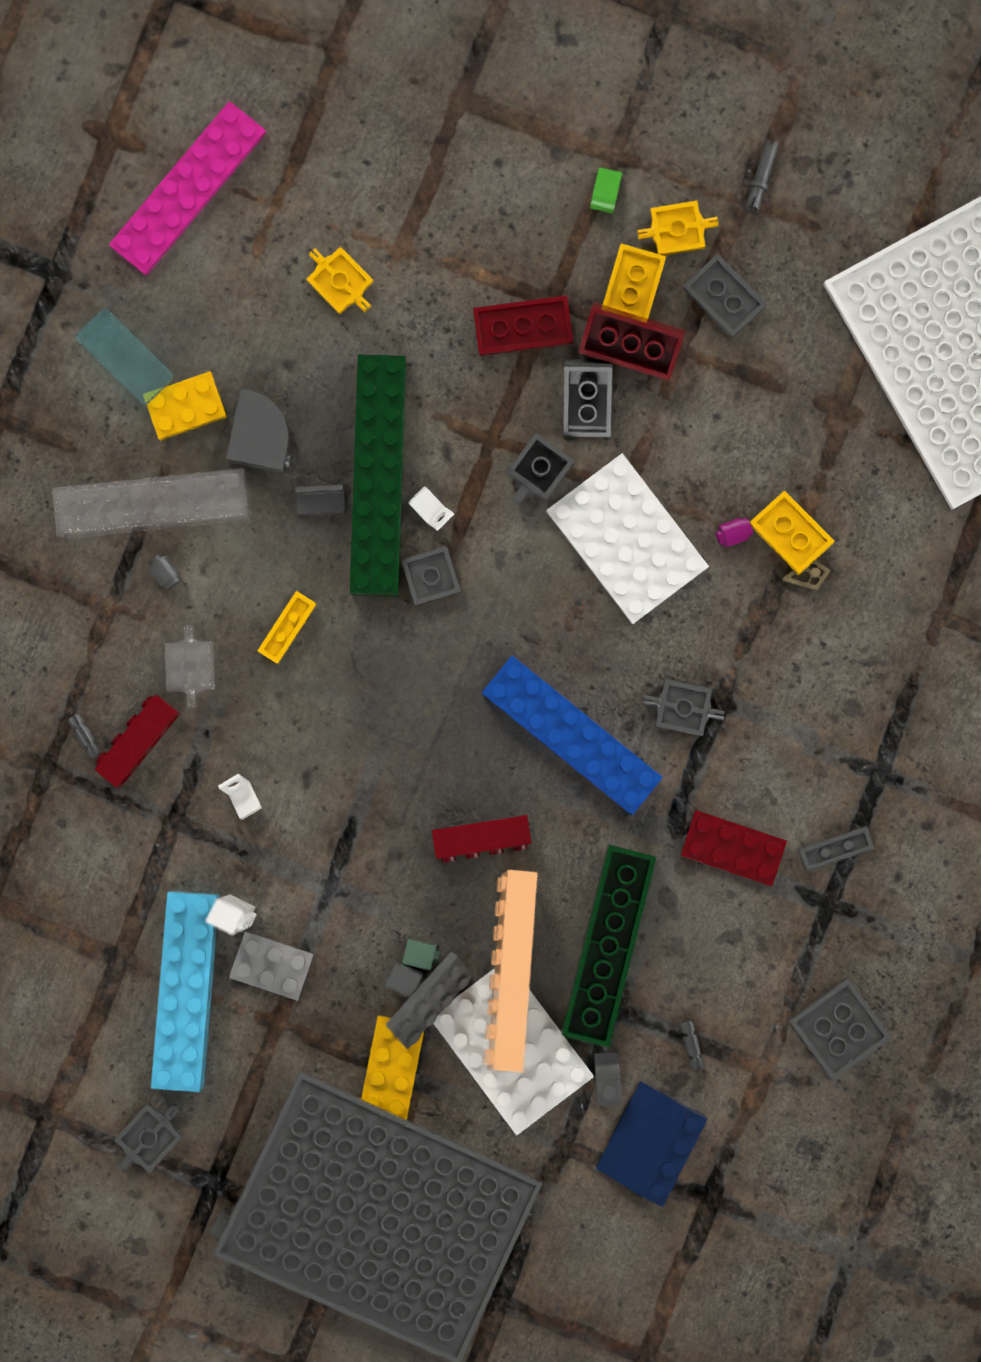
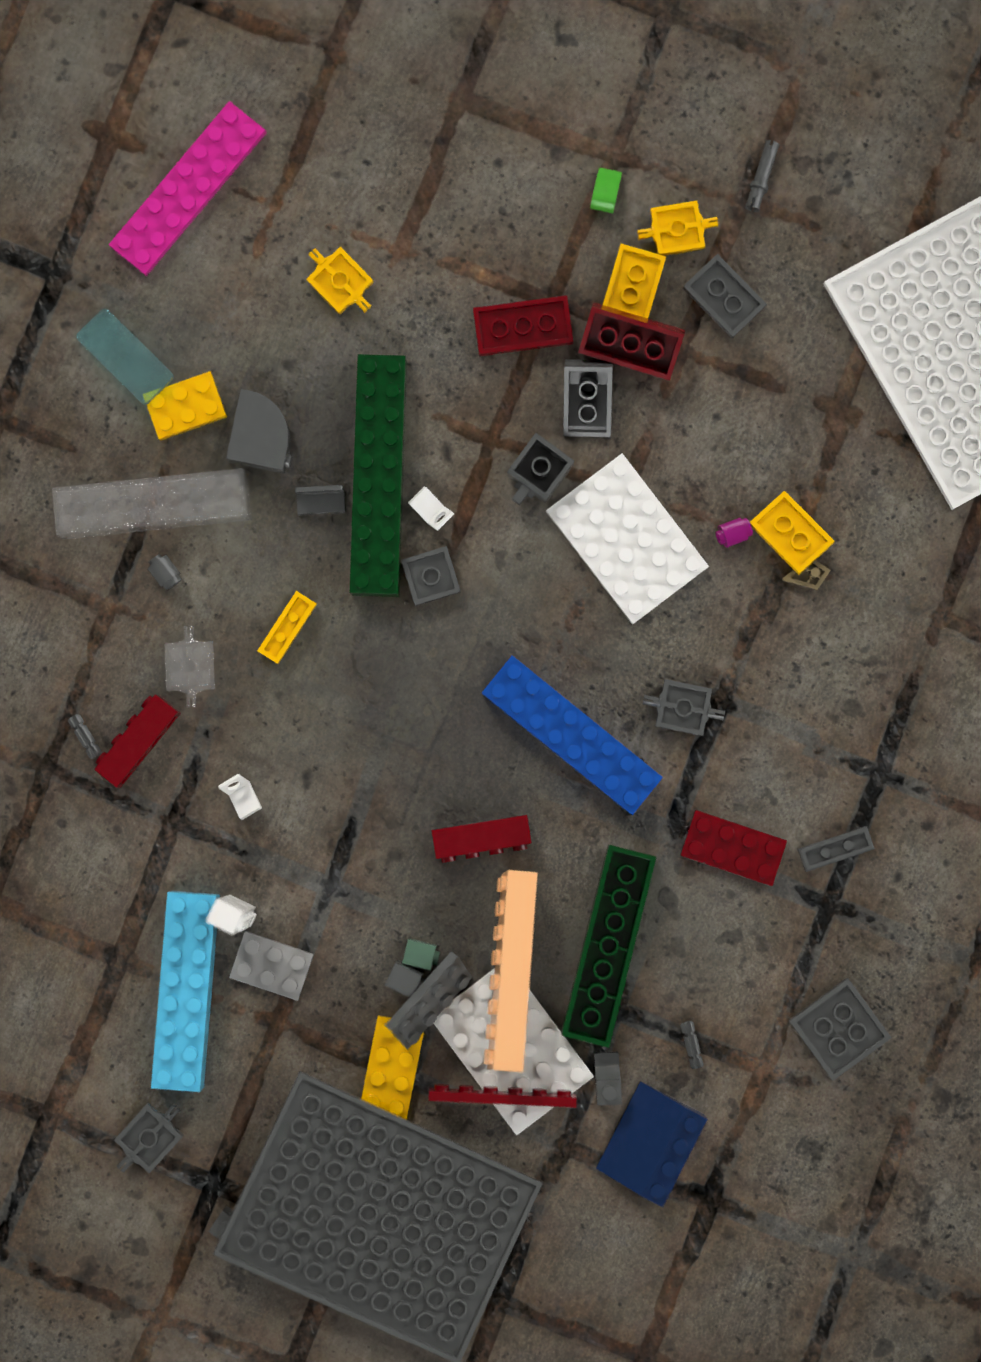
(513, 1096): none -> dark red plate

